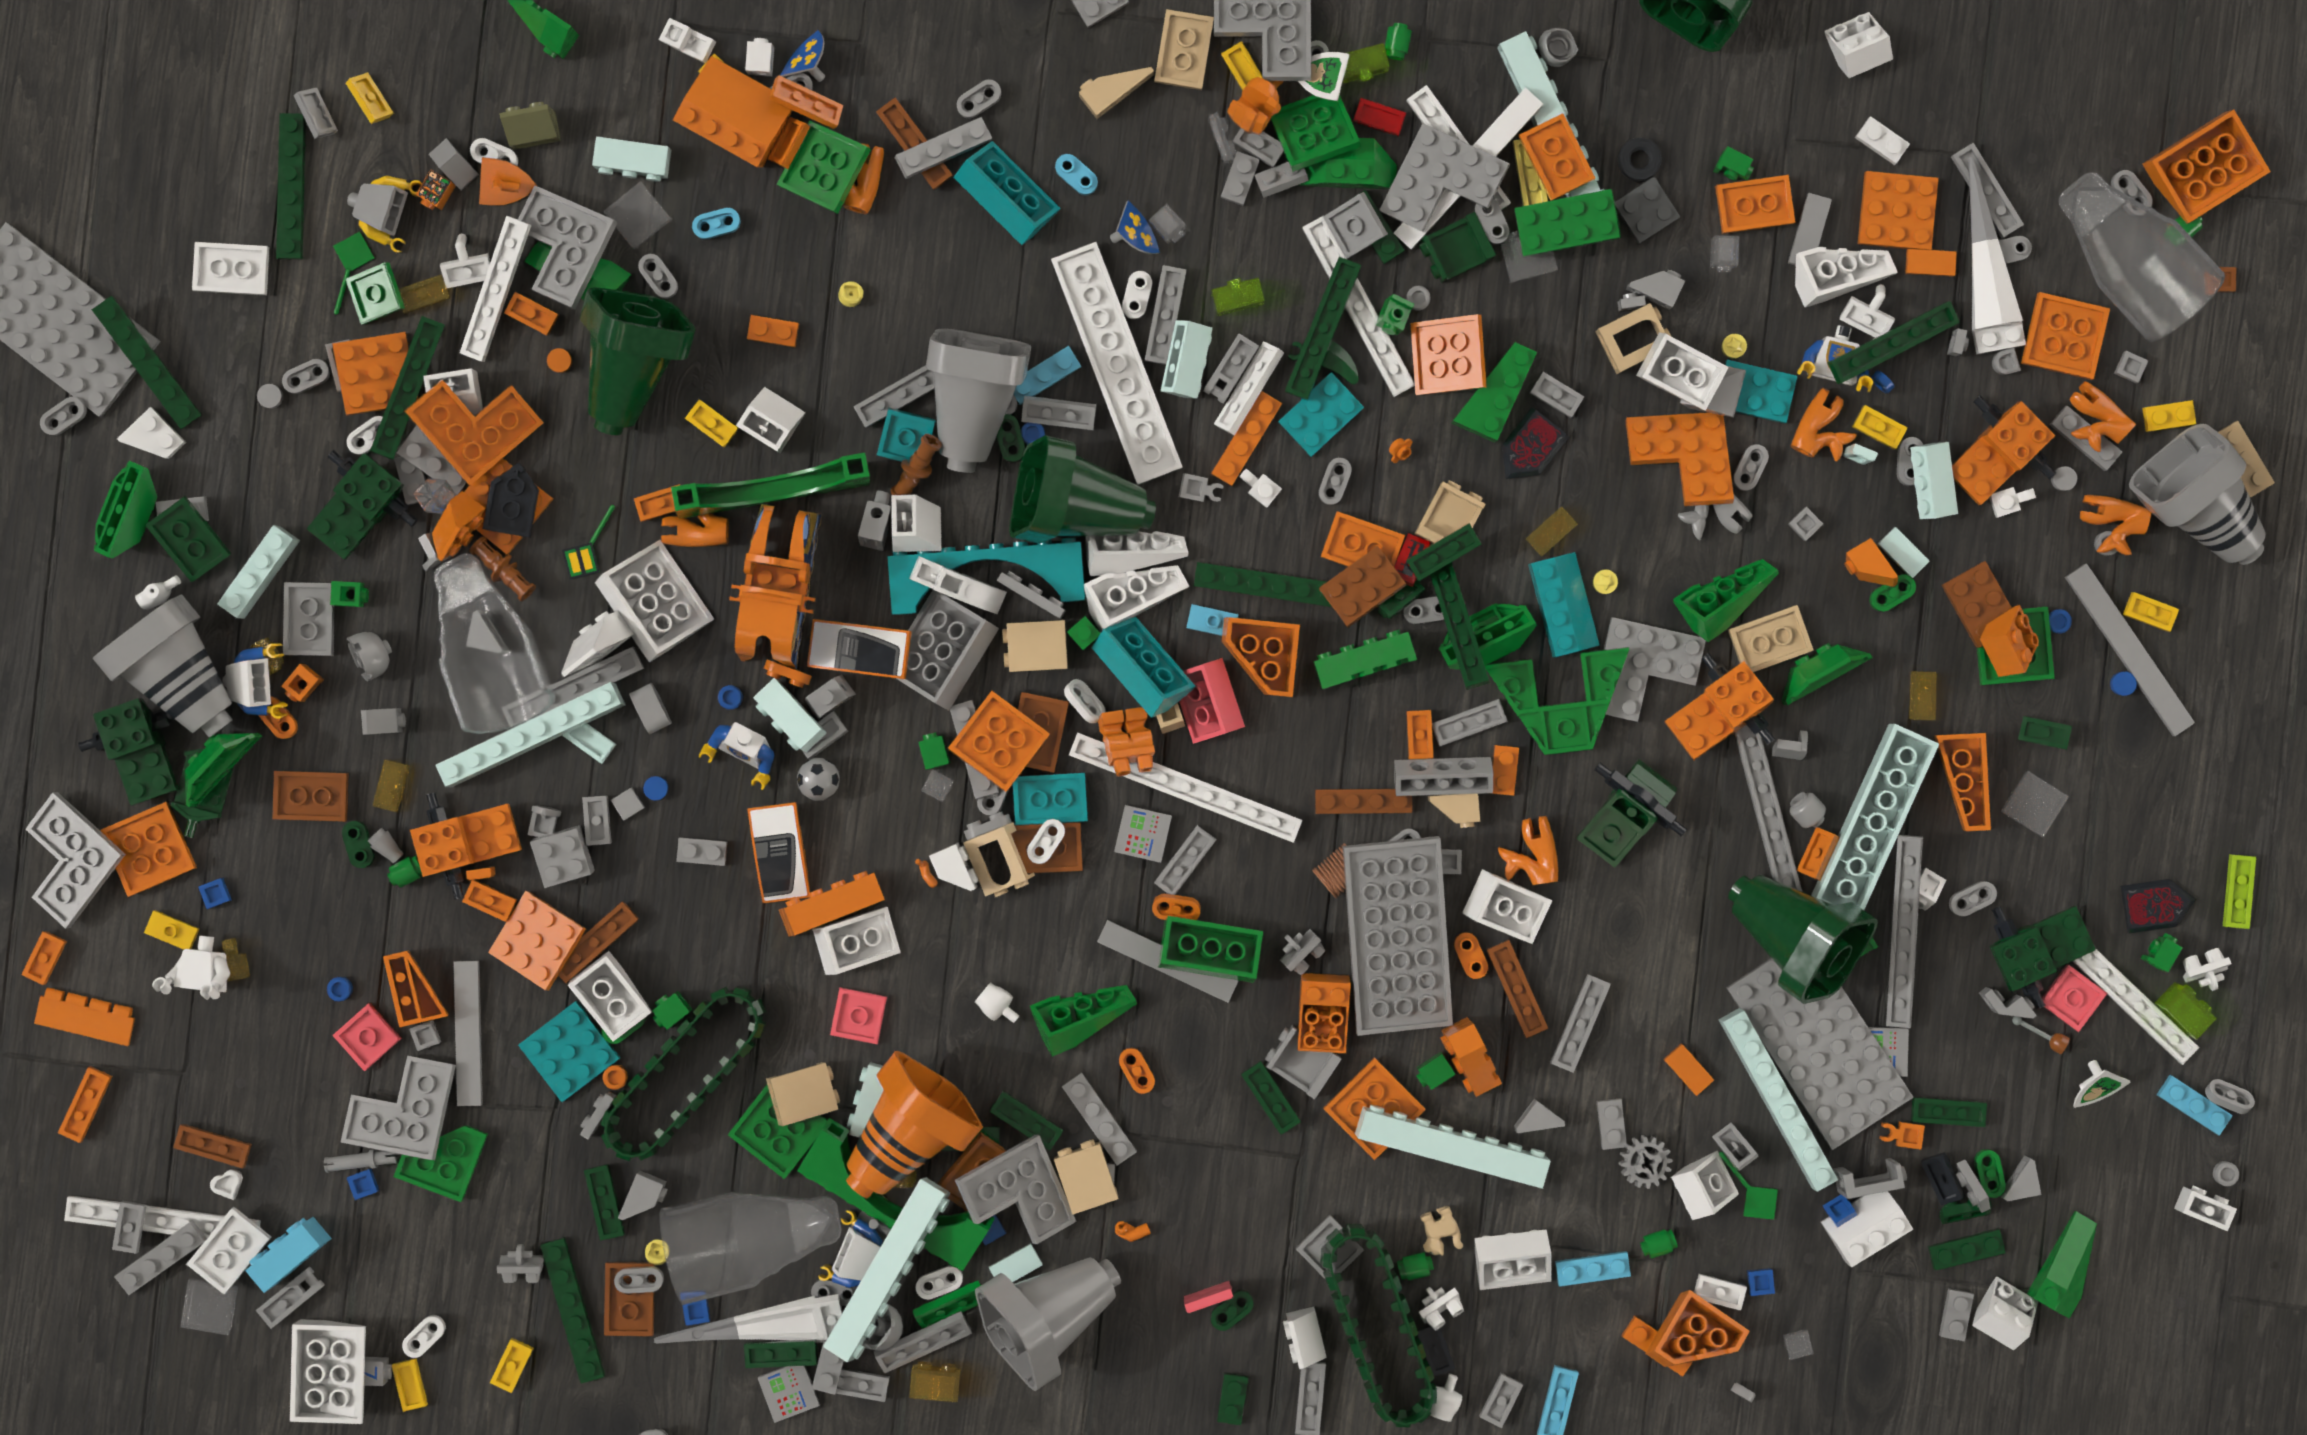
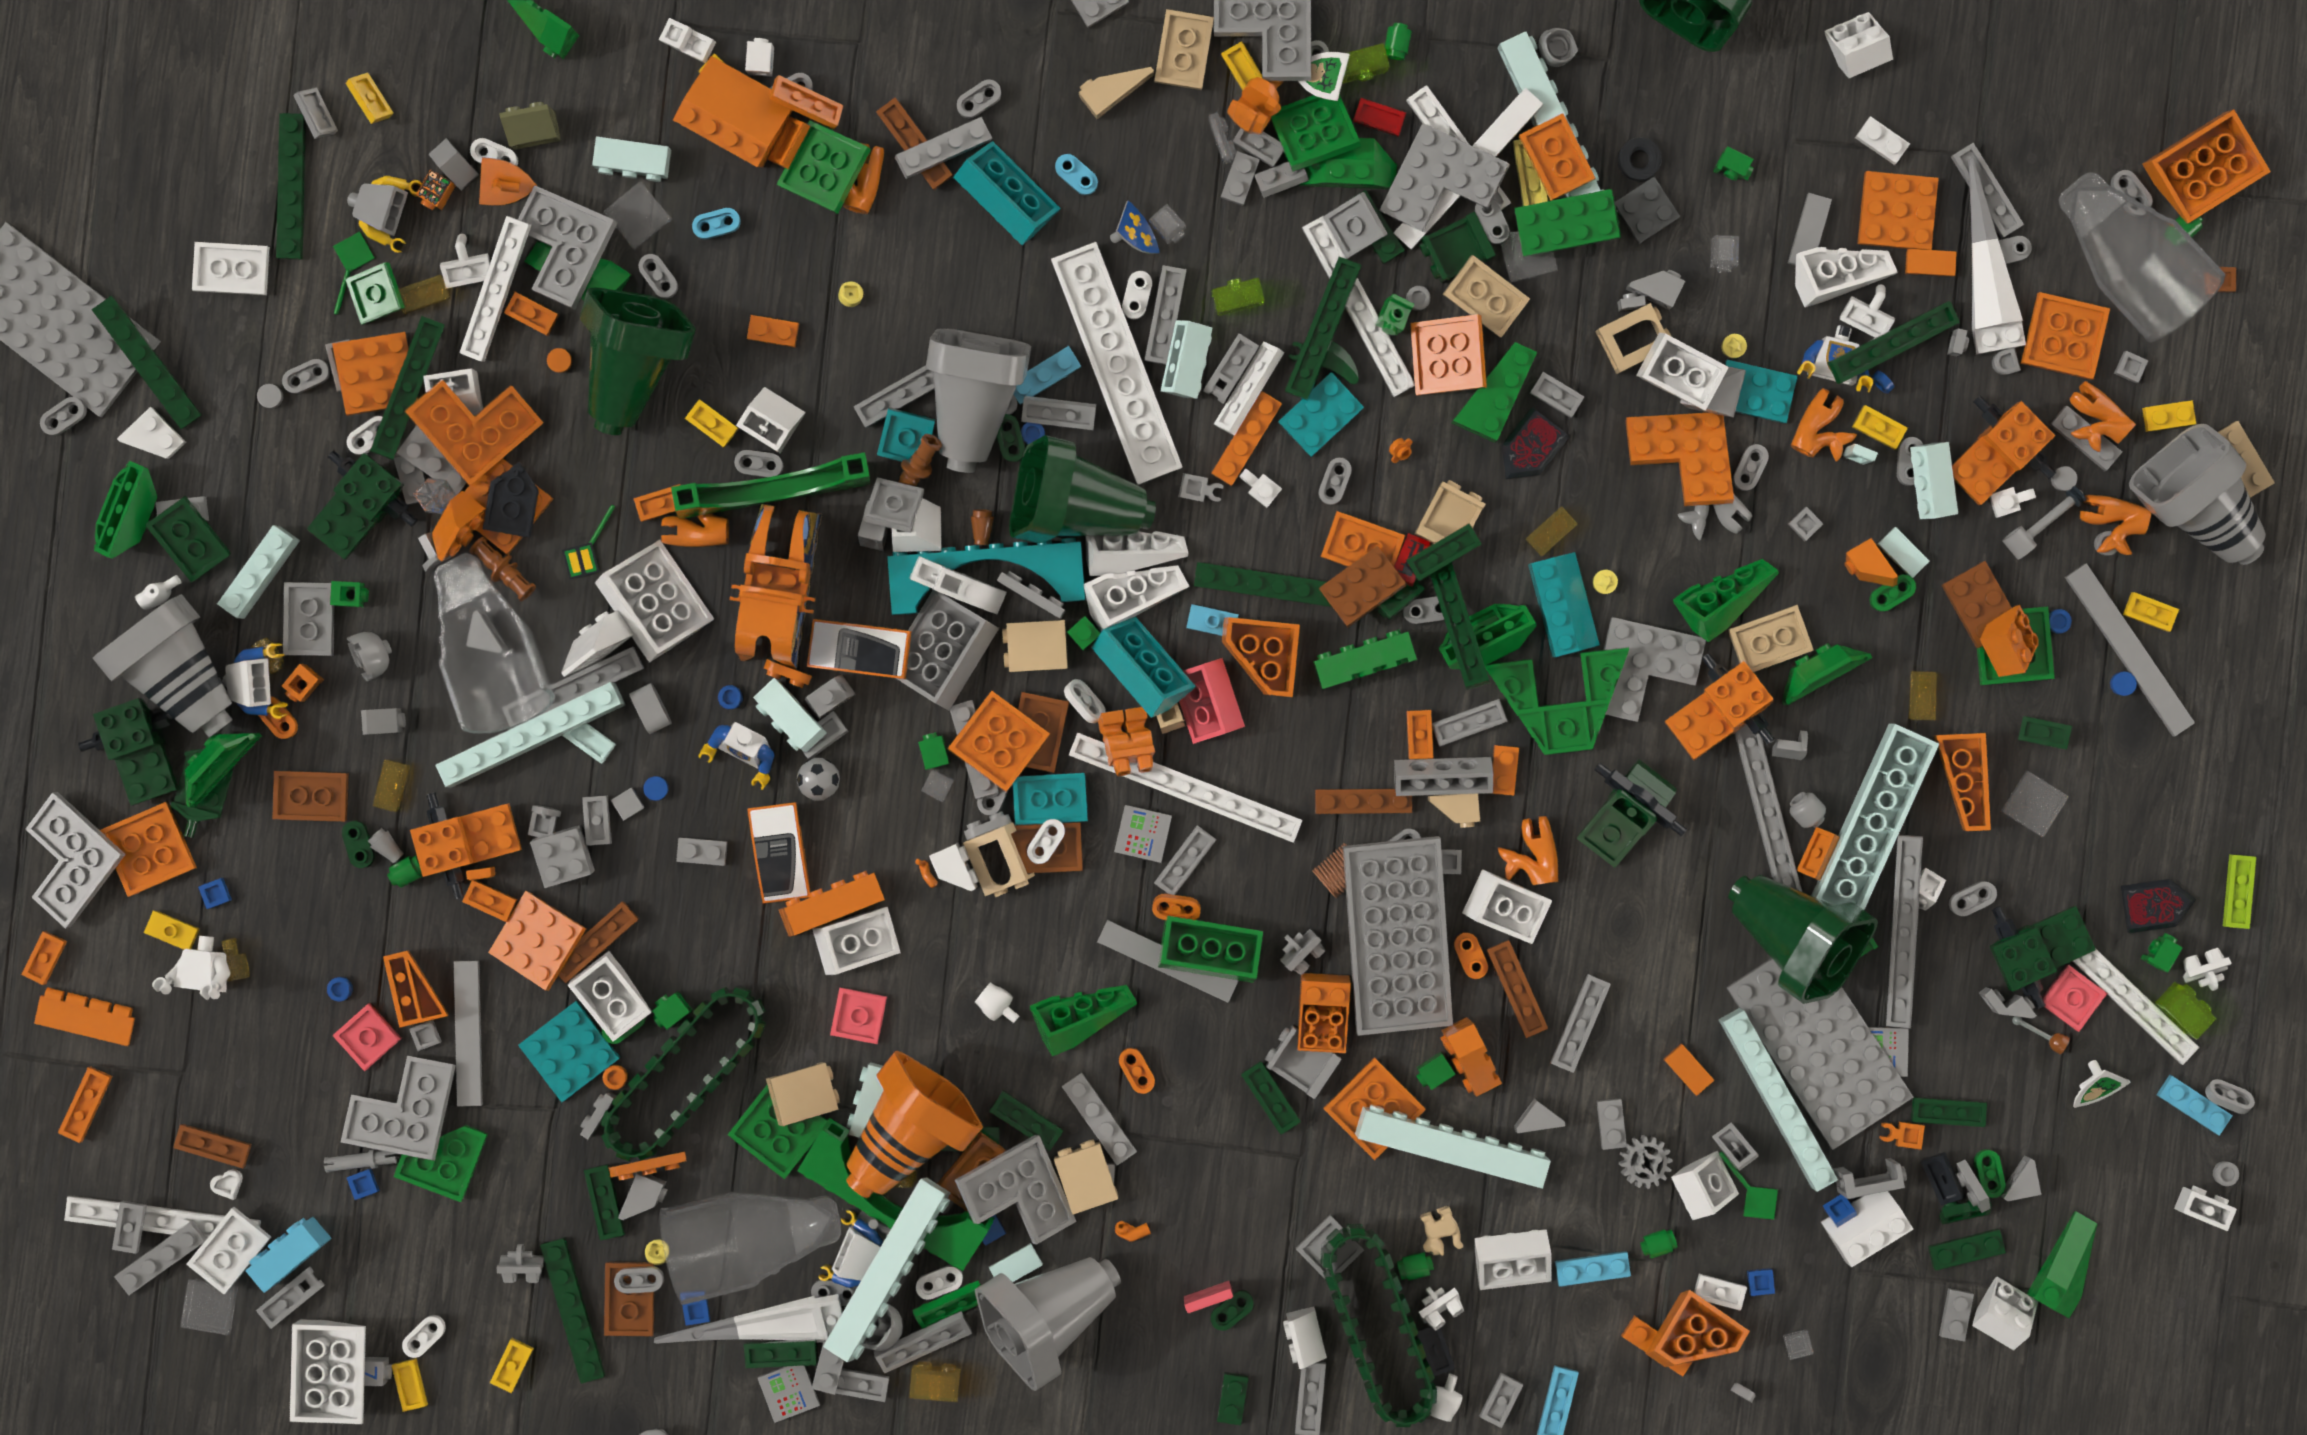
(647, 1166): none -> orange plate
(759, 463): none -> light grey plate
(807, 57): blue shield -> none
(893, 505): none -> light grey tile
(982, 525): none -> dark orange cone
(1486, 293): none -> tan plate
(1755, 204): orange plate -> none
(2021, 541): none -> light grey piece

